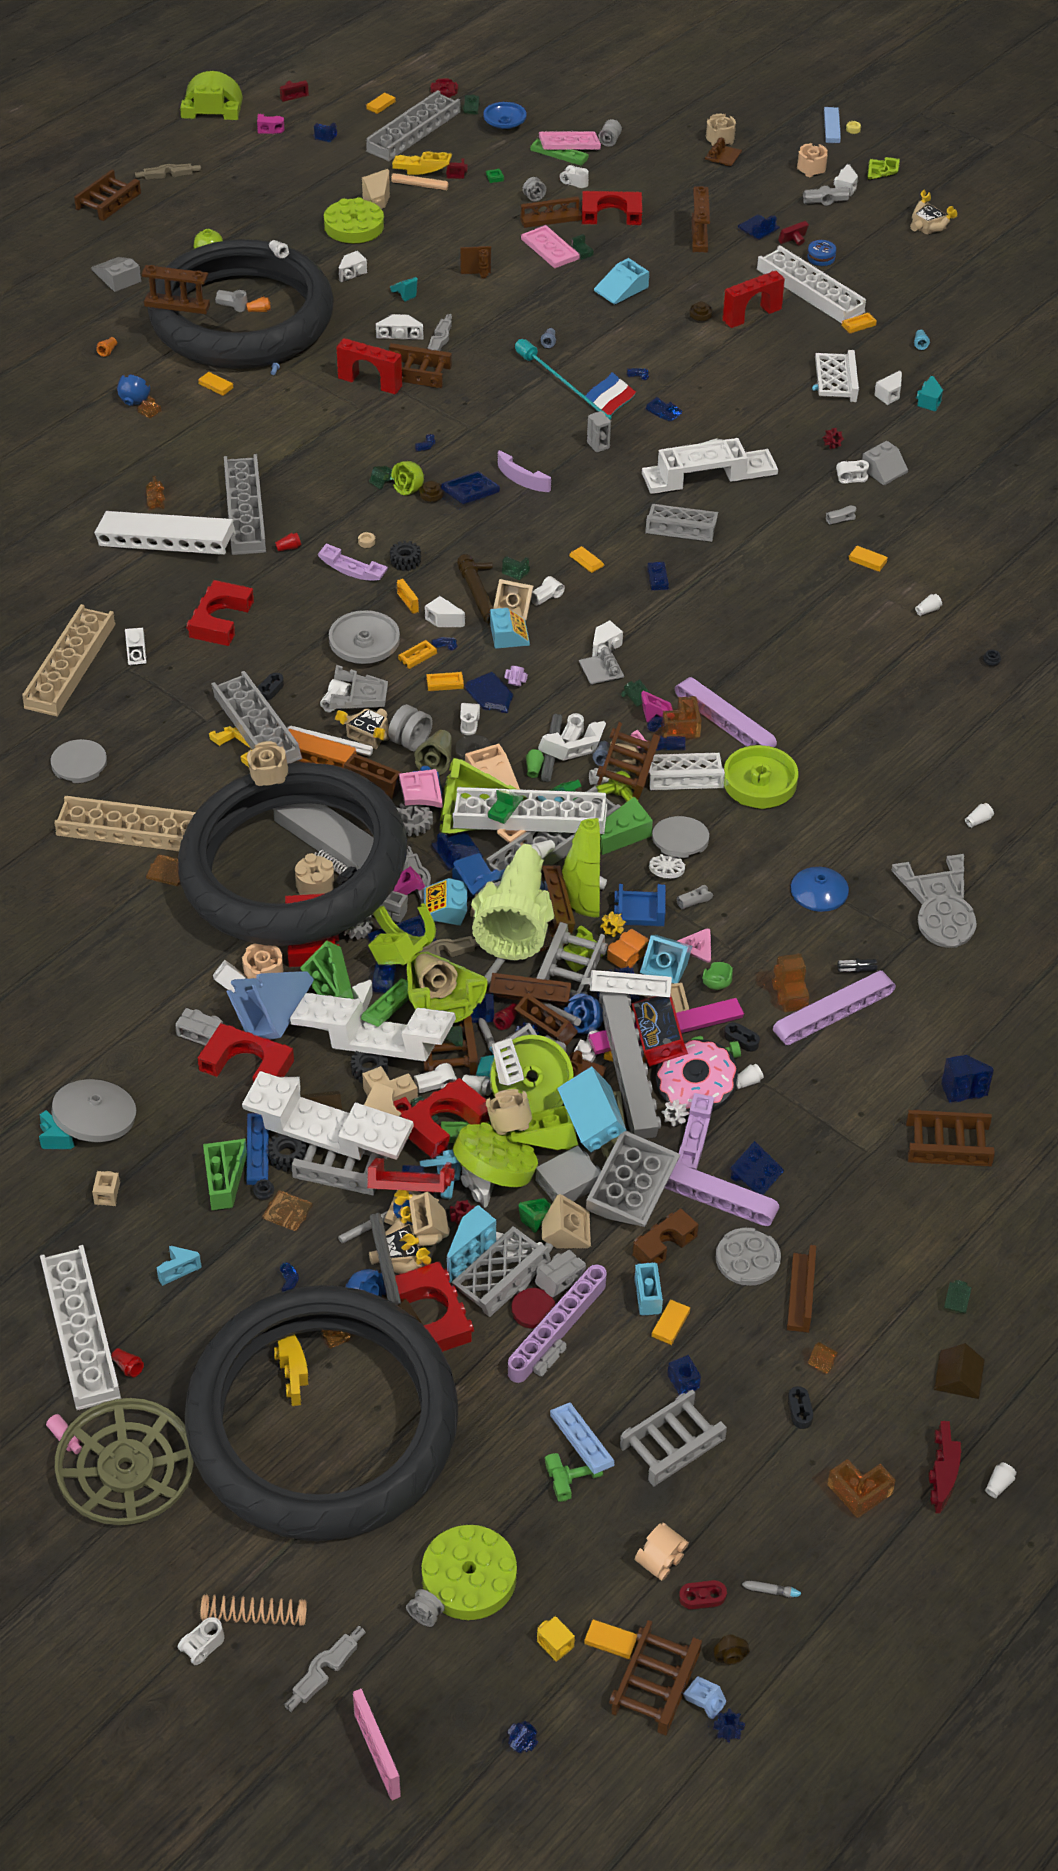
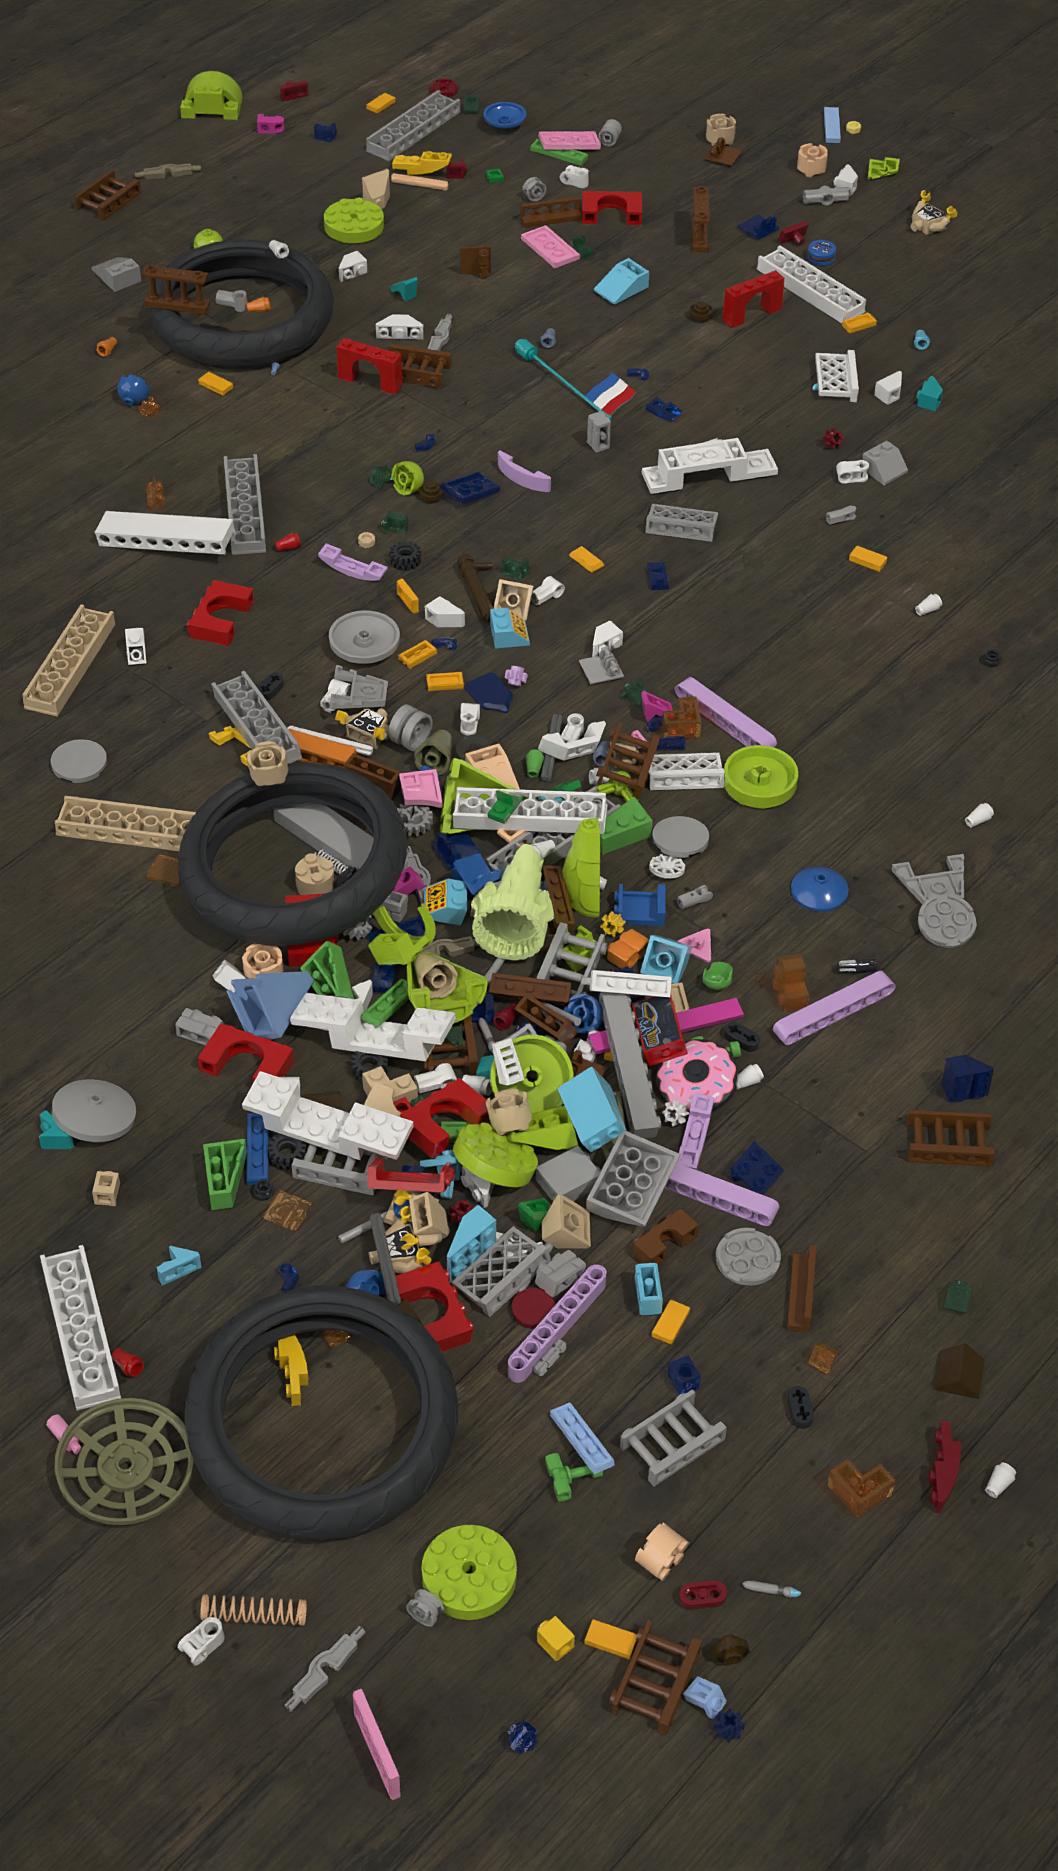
(395, 522): none -> clear green bracket

